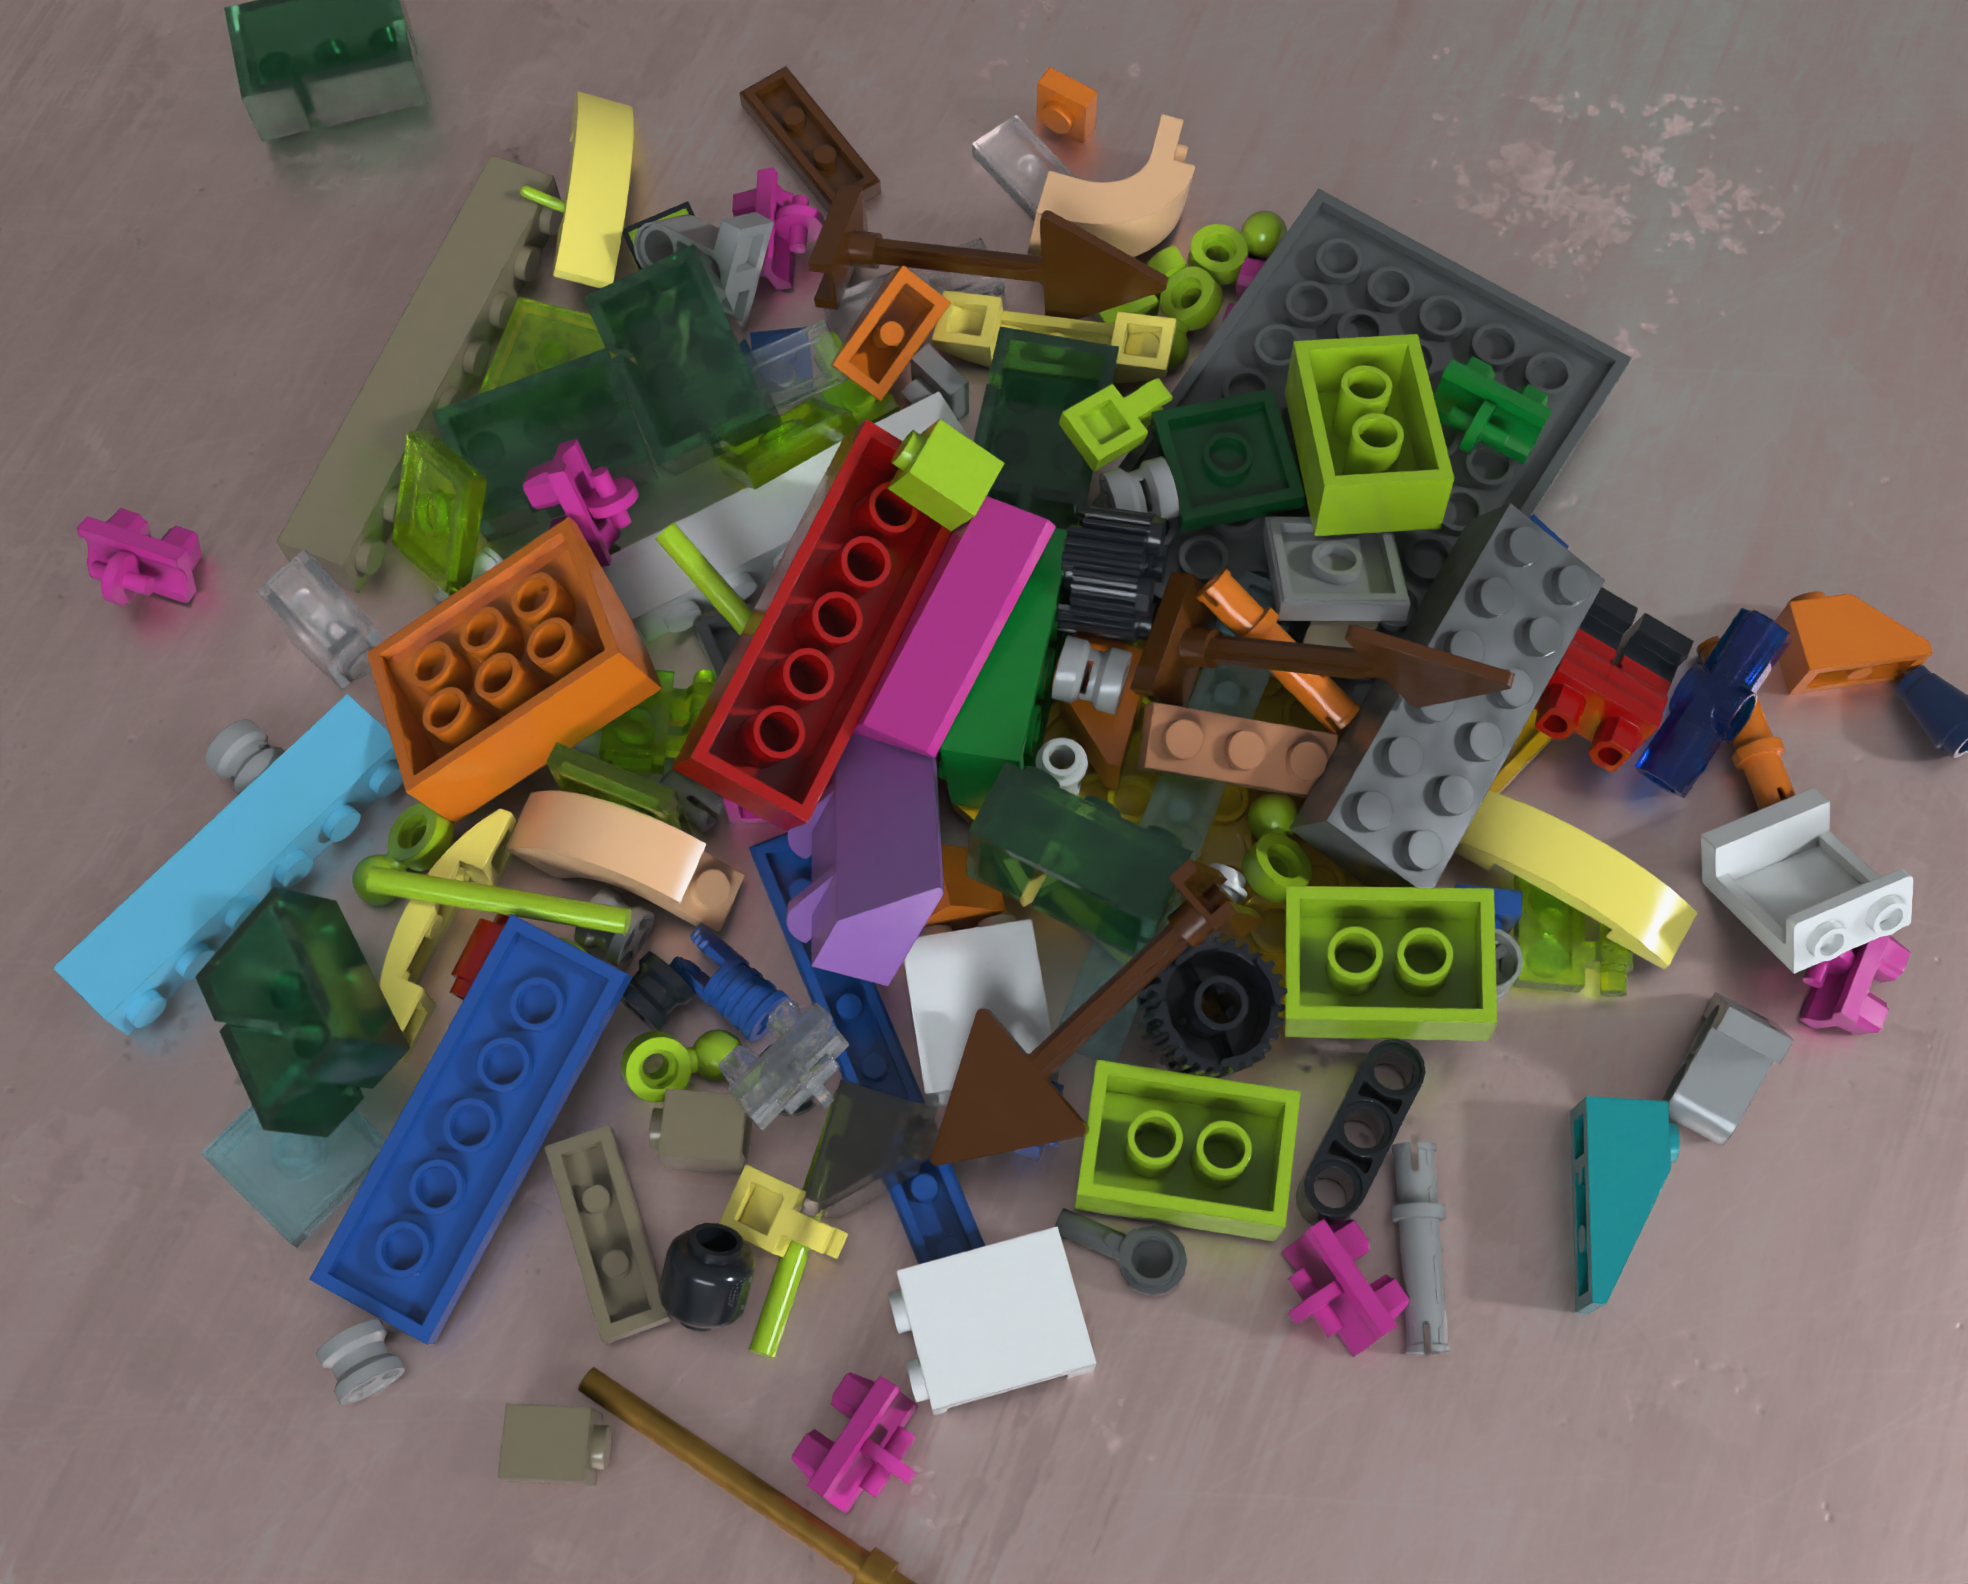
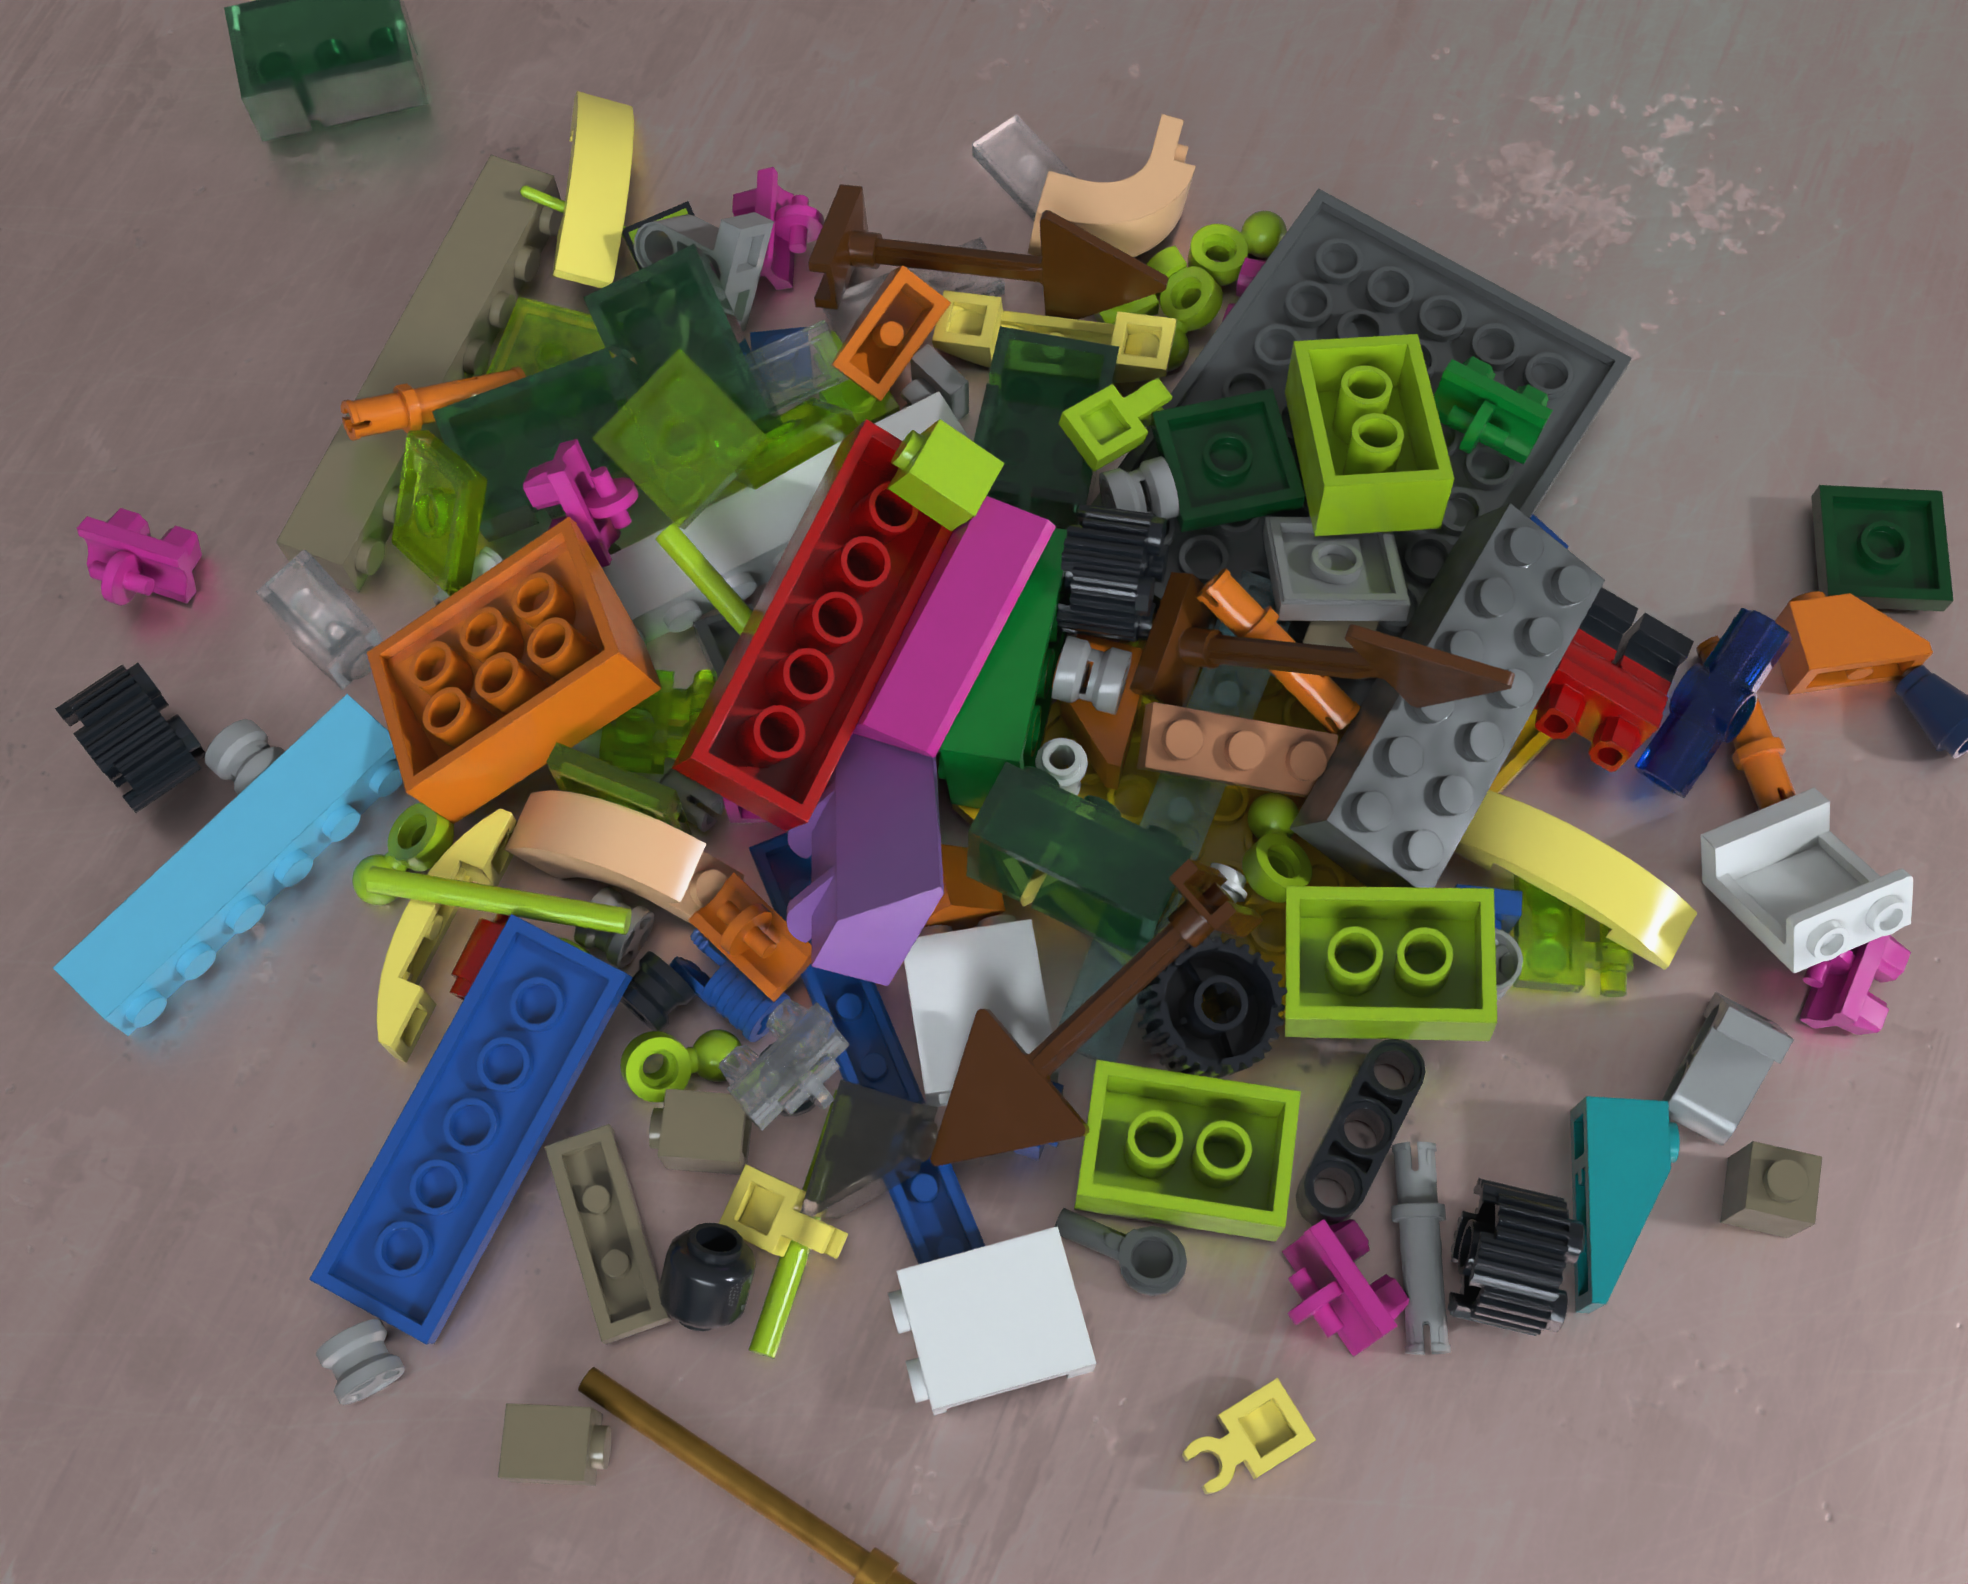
(131, 736): none -> black brick
(295, 1176): clear light blue plate -> none
(301, 1013): clear green piece -> none
(413, 407): none -> orange pin
(681, 439): none -> clear neon green plate
(753, 937): none -> orange hips
(807, 137): reddish brown tile -> none
(866, 1449): dark pink hips -> none
(1066, 105): orange plate -> none
(1258, 1432): none -> light yellow plate
(1514, 1259): none -> black brick
(1771, 1189): none -> dark tan brick
(1883, 546): none -> dark green plate

